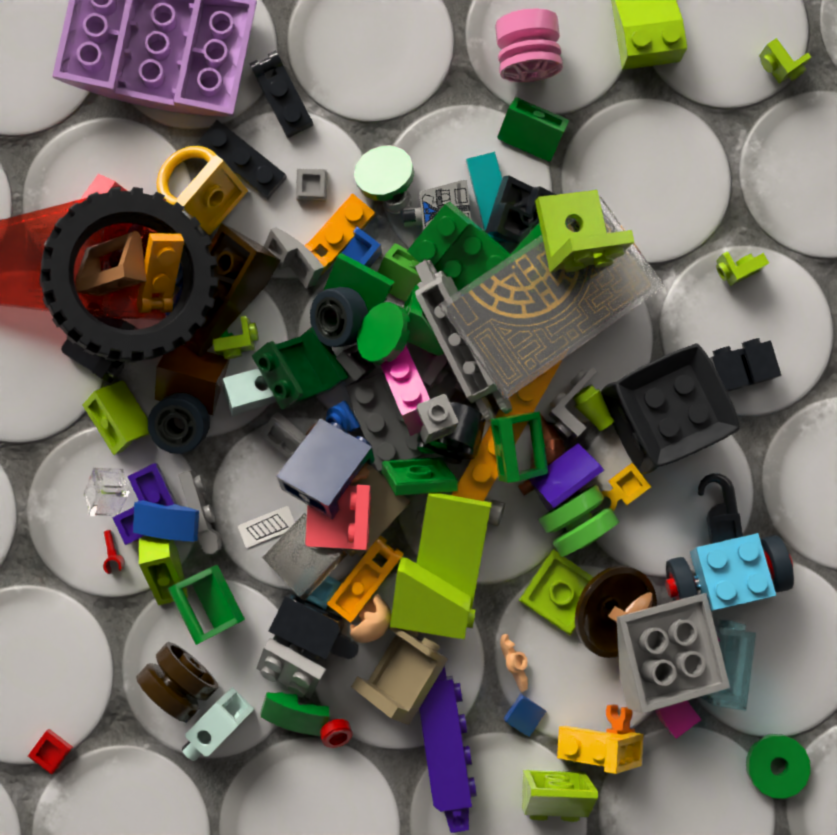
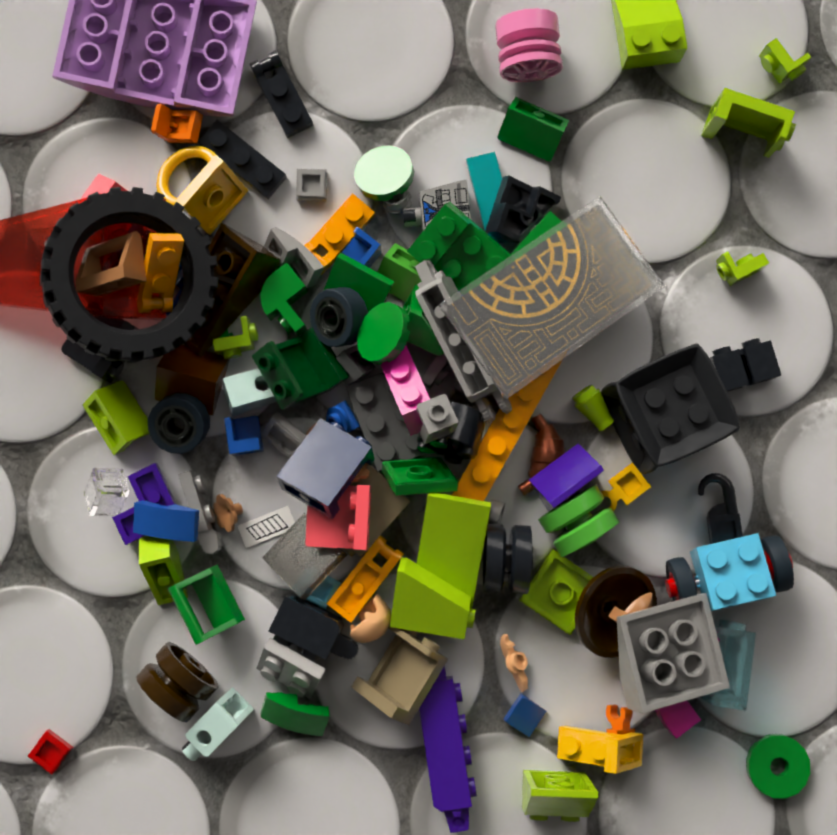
(112, 554): red hand -> none
(176, 125): none -> orange bracket
(226, 512): none -> medium nougat plant
(243, 435): none -> blue panel
(278, 295): none -> green brick
(336, 733): red tile -> none
(505, 447): green tile -> none
(509, 558): none -> black wheel
(567, 423): light grey bracket -> none
(582, 248): lime bracket -> none
(751, 117): none -> lime panel

